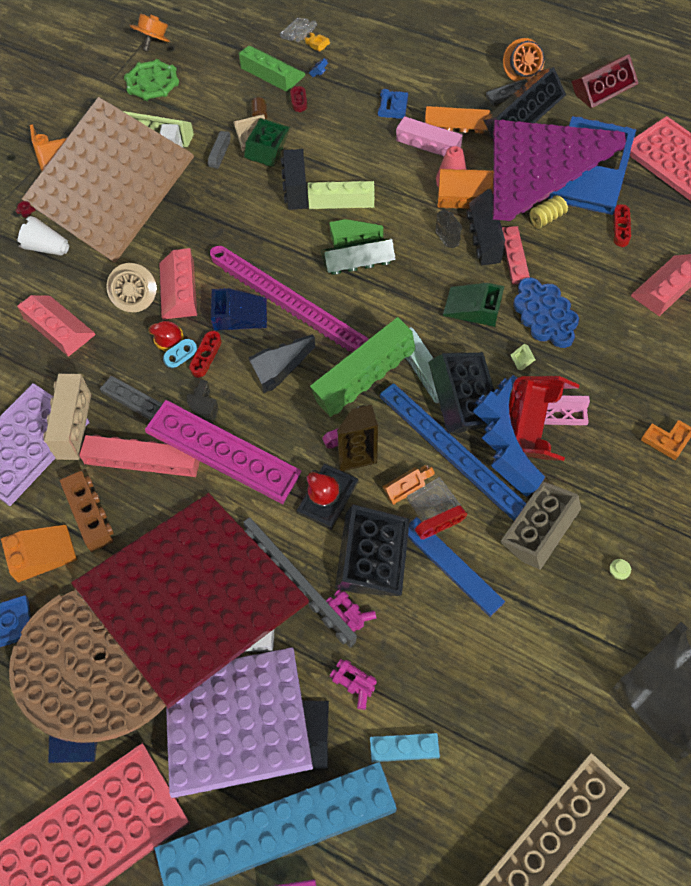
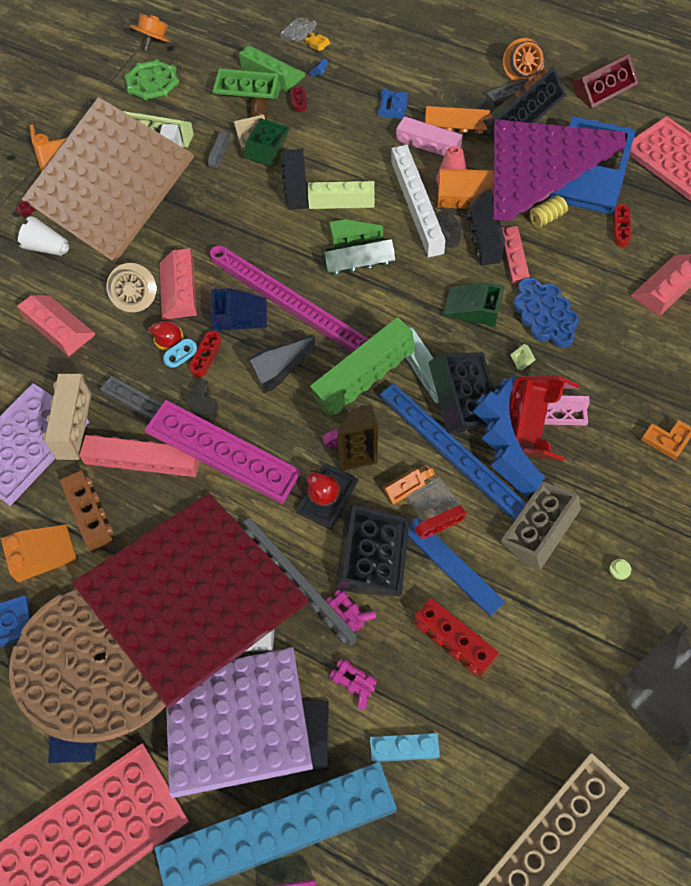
(247, 83): none -> bright green slope
(418, 201): none -> white brick
(455, 637): none -> red brick

